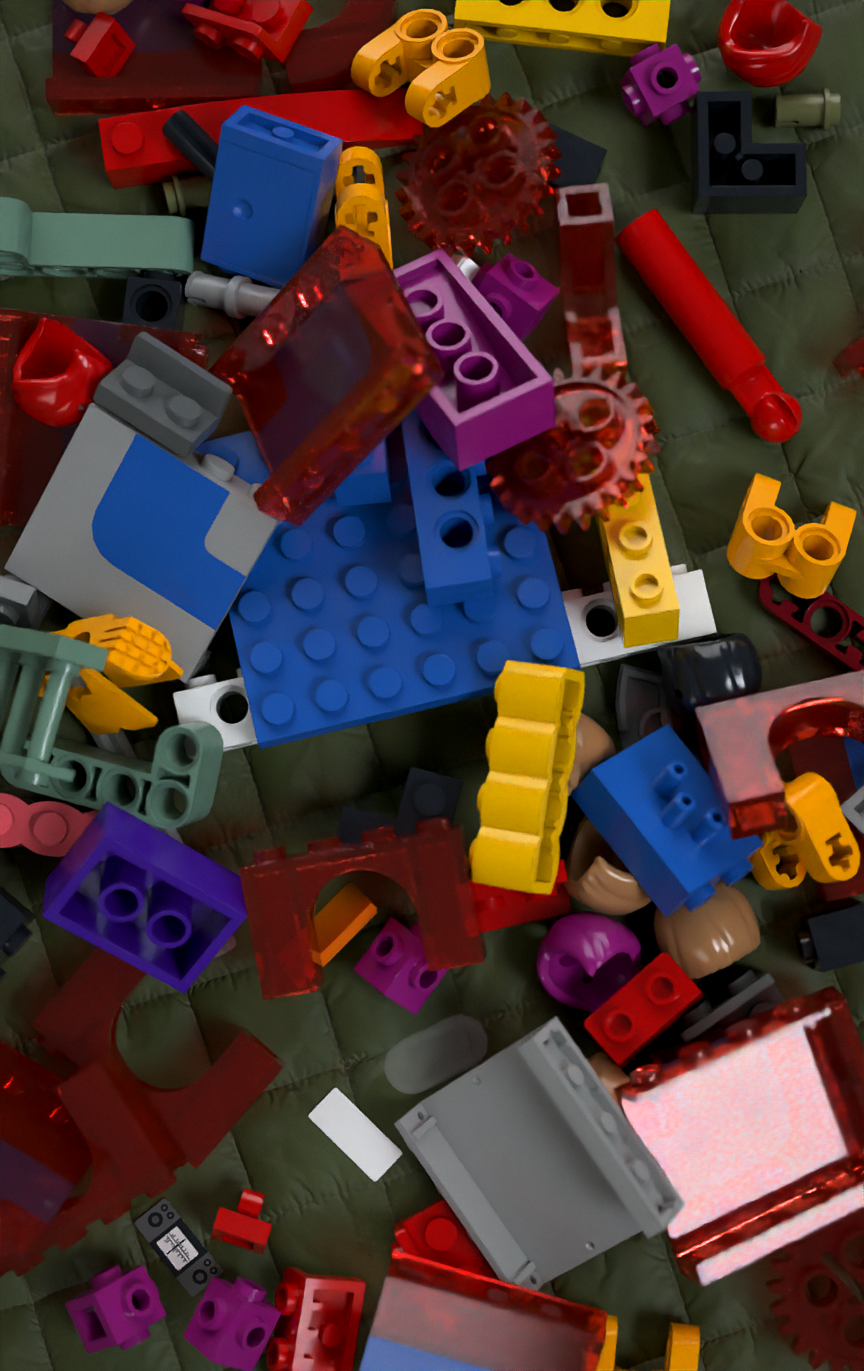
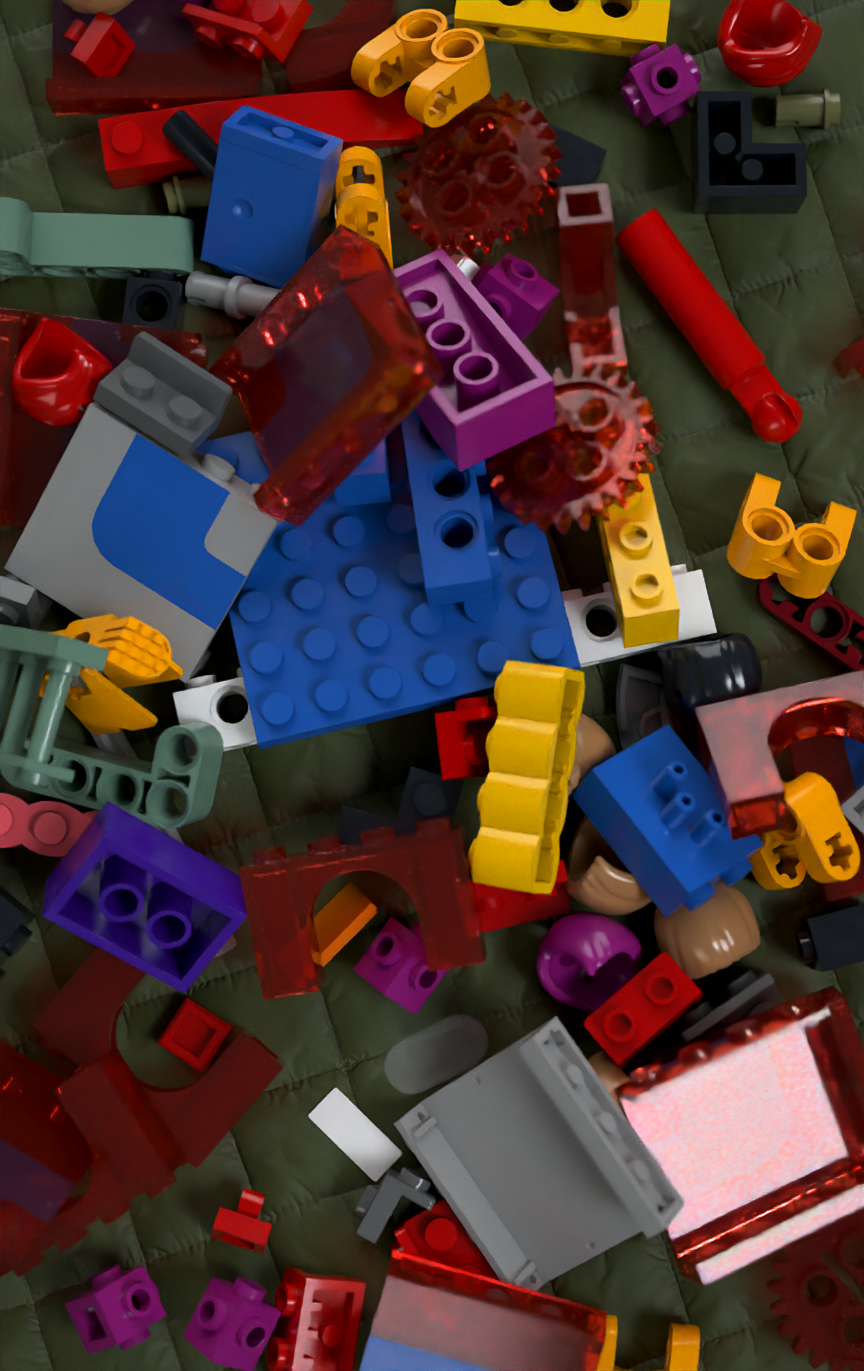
(178, 1247): sticker -> none
(195, 1034): none -> red tile
(378, 1204): none -> dark grey bracket
(463, 738): none -> red bracket

